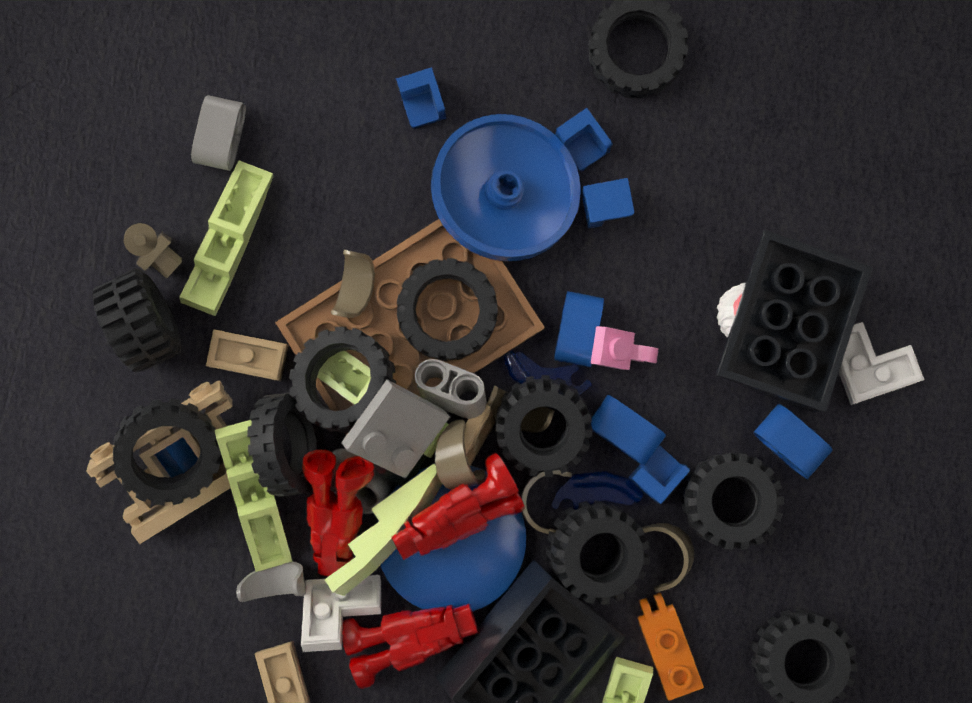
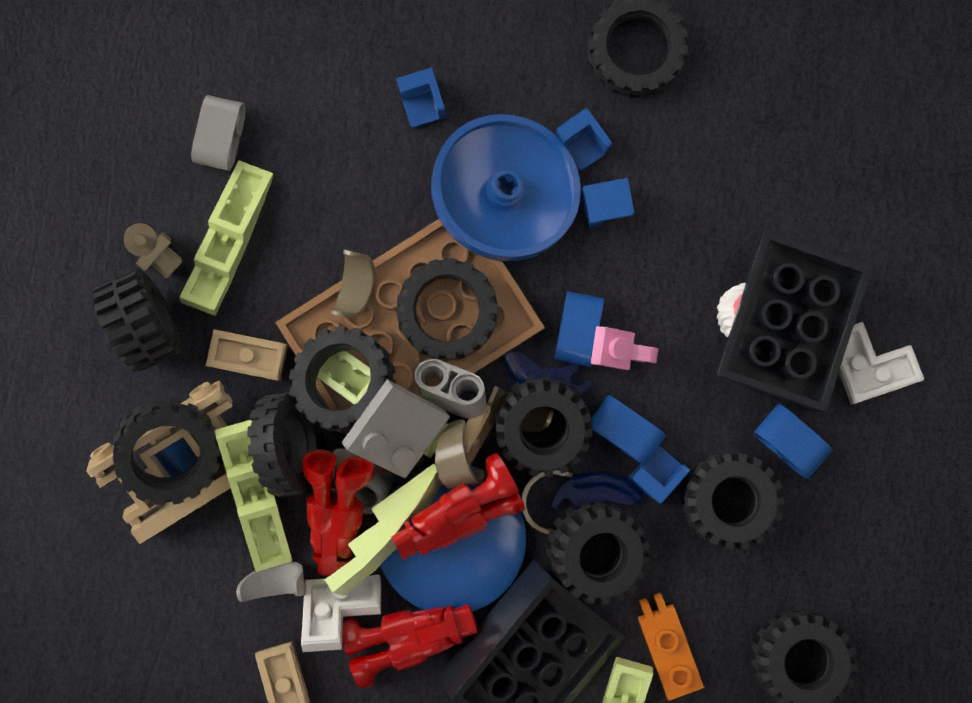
(685, 544): dark tan helmet -> none

